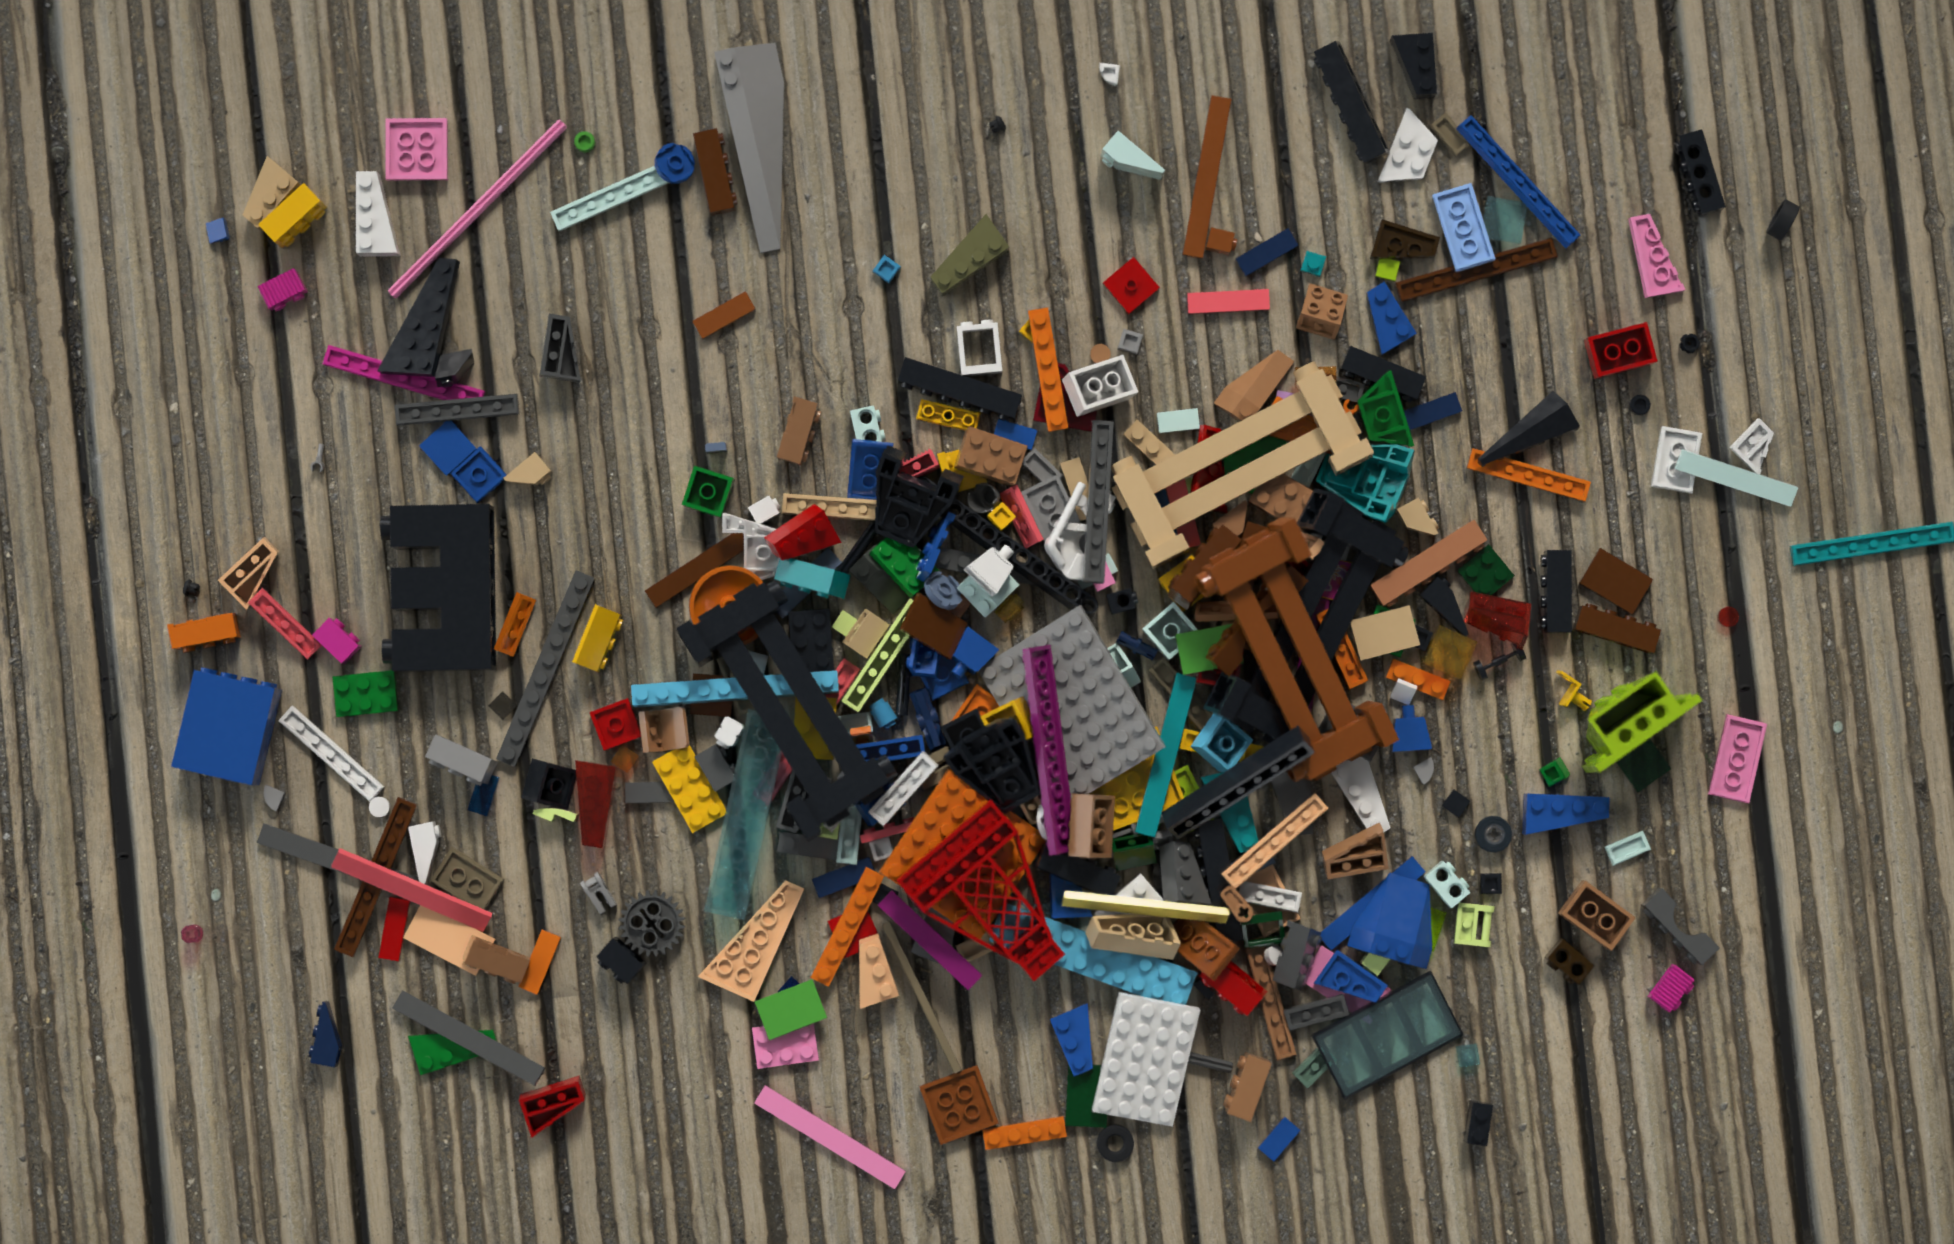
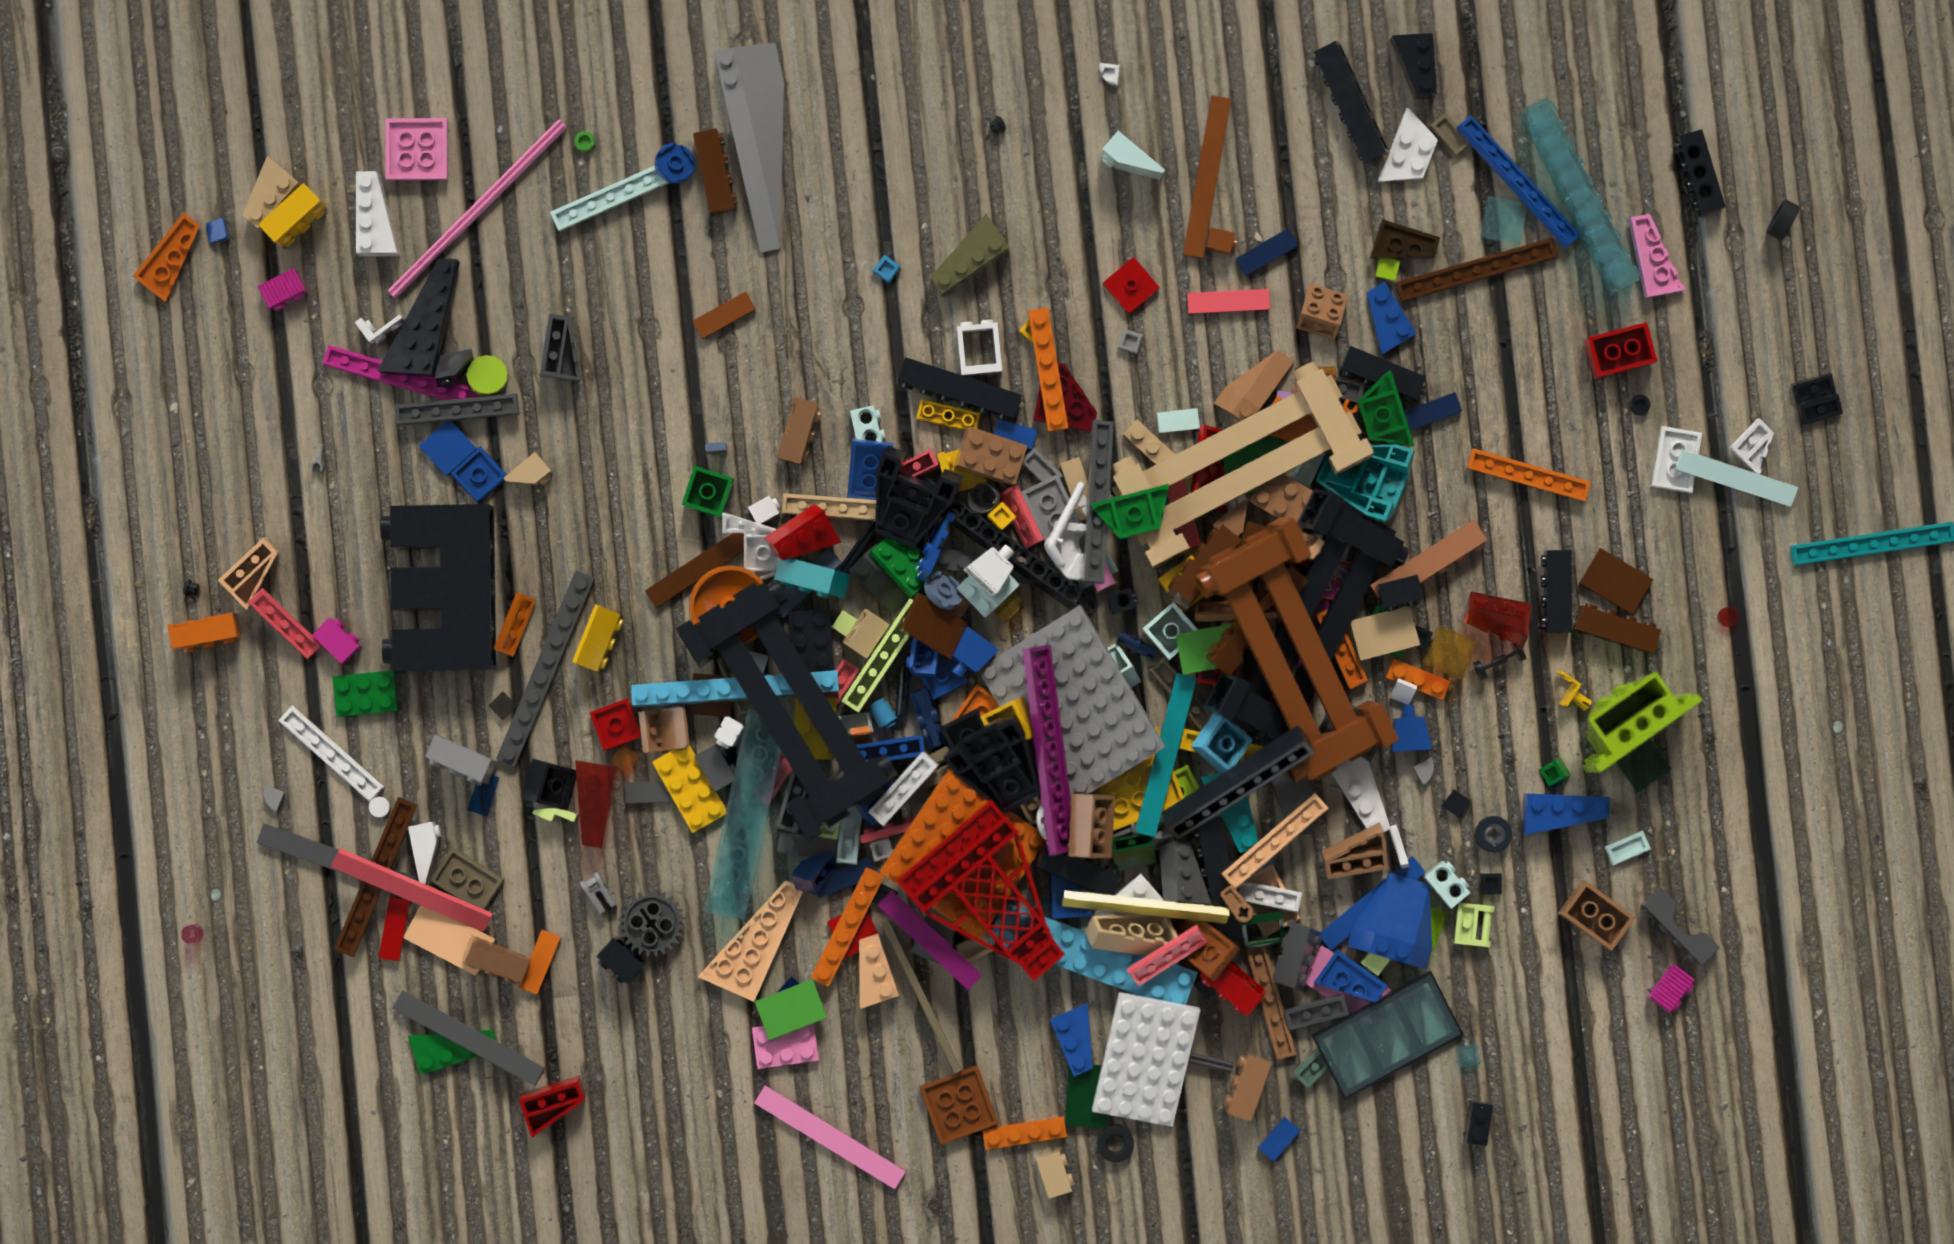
(167, 258): none -> orange wing
(227, 726): blue container -> none
(327, 1041): dark blue slope -> none
(367, 329): none -> white bracket
(487, 375): none -> lime tile
(813, 872): none -> dark blue slope
(1054, 1173): none -> tan brick
(1099, 353): medium nougat tile -> none
(1100, 385): white brick -> none
(1134, 512): none -> green wing
(1167, 955): none -> coral tile
(1272, 953): white tile -> none
(1313, 263): teal plate -> none
(1399, 592): none -> black brick
(1399, 846): none -> white tile
(1415, 518): tan slope -> none
(1444, 603): black slope -> none
(1463, 227): light blue tile -> none
(1485, 572): dark green plate -> none
(1546, 420): black wedge -> none
(1572, 957): dark brown brick -> none
(1579, 196): none -> clear light blue brick
(1694, 343): black plate -> none
(1737, 758): bright pink tile -> none
(1816, 398): none -> black slope

